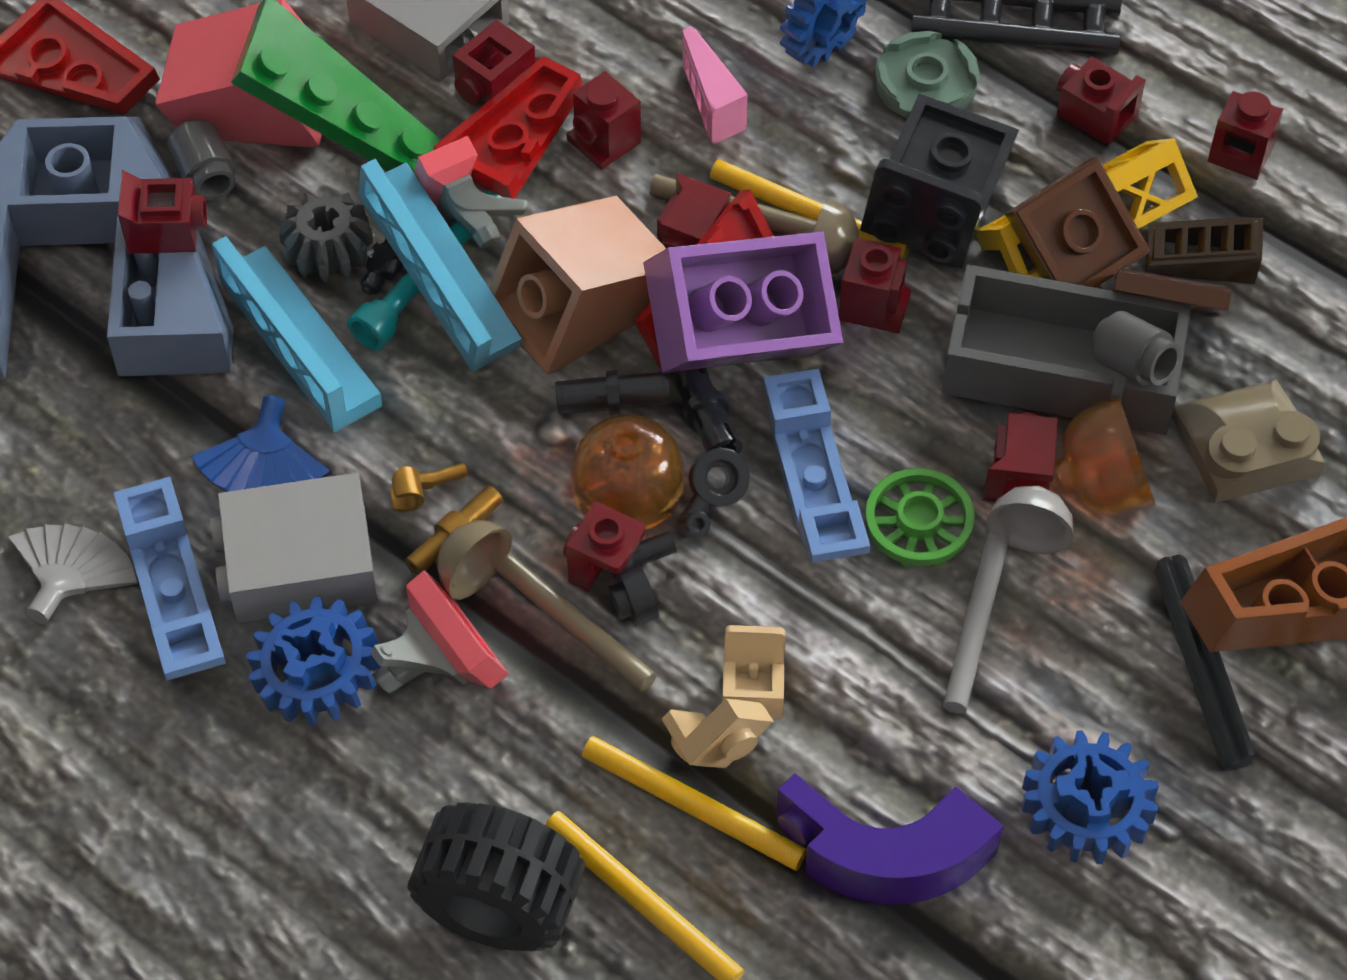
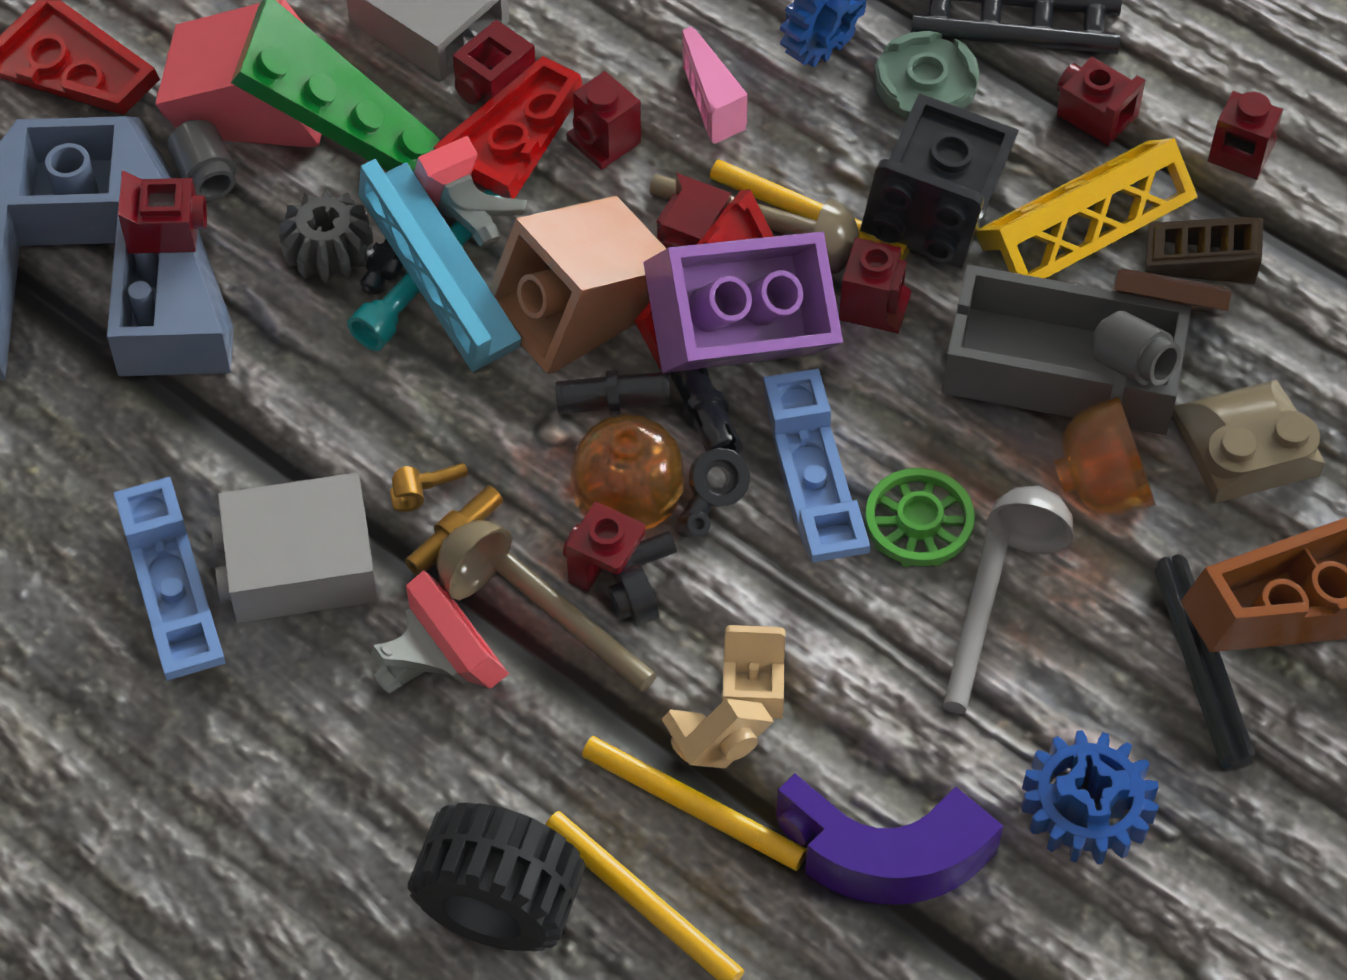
(70, 563): light grey hand -> none
(259, 455): blue hand -> none
(296, 335): medium azure fence -> none
(313, 660): blue gear -> none
(1022, 454): dark red window -> none
(1078, 228): reddish brown tile -> none

